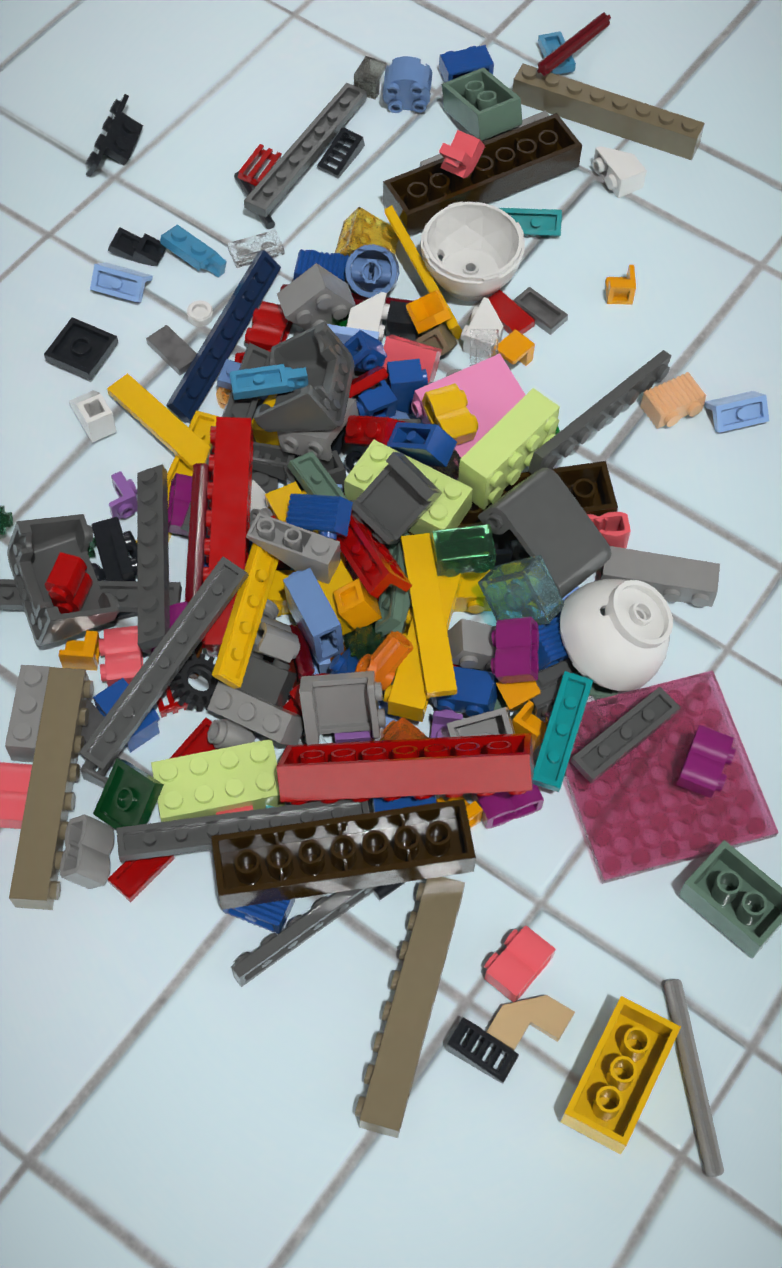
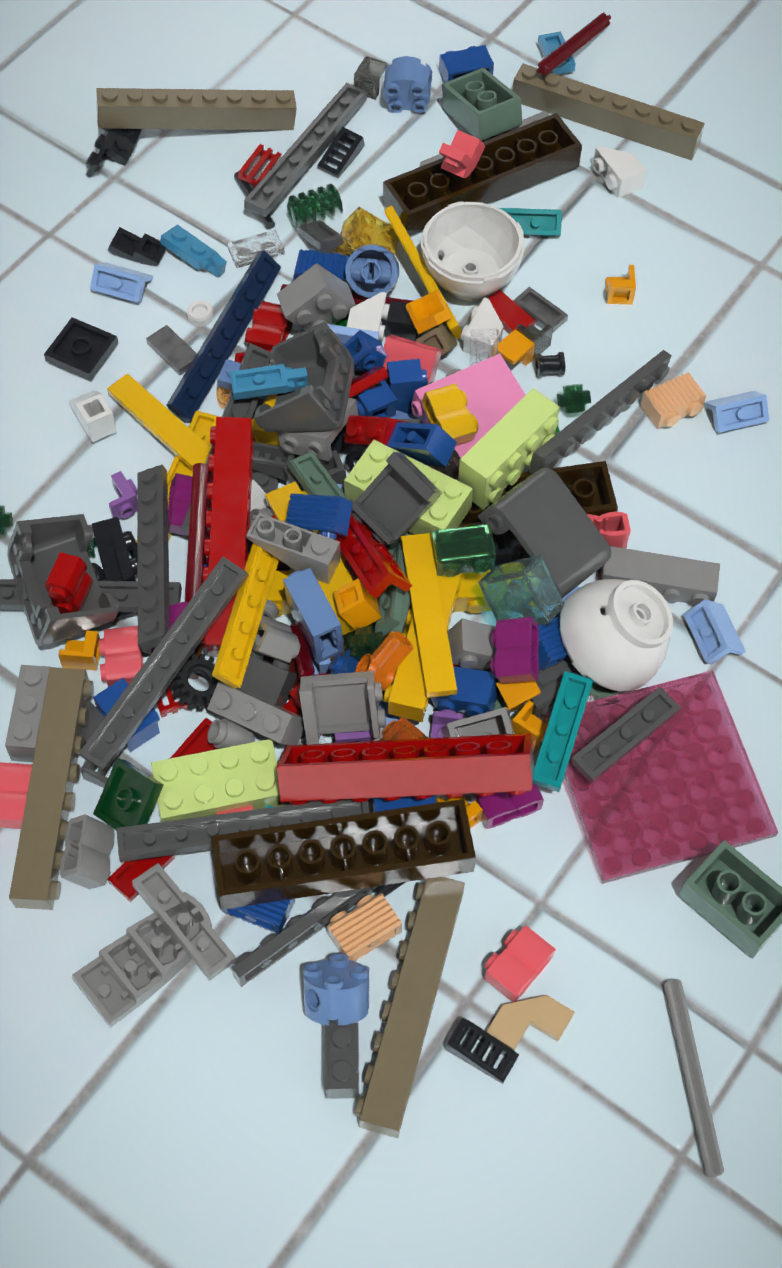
(153, 950): none -> light grey slope
(195, 109): none -> dark tan brick
(314, 203): none -> clear green piece
(320, 235): none -> flat silver tile
(336, 990): none -> medium blue brick
(341, 1061): none -> dark grey brick
(364, 927): none -> light nougat brick
(541, 338): none -> clear smoke panel
(550, 364): none -> black bush
(574, 398): none -> clear green gear
(620, 1075): yellow brick -> none
(706, 761): magenta brick -> none
(713, 631): none -> light blue panel

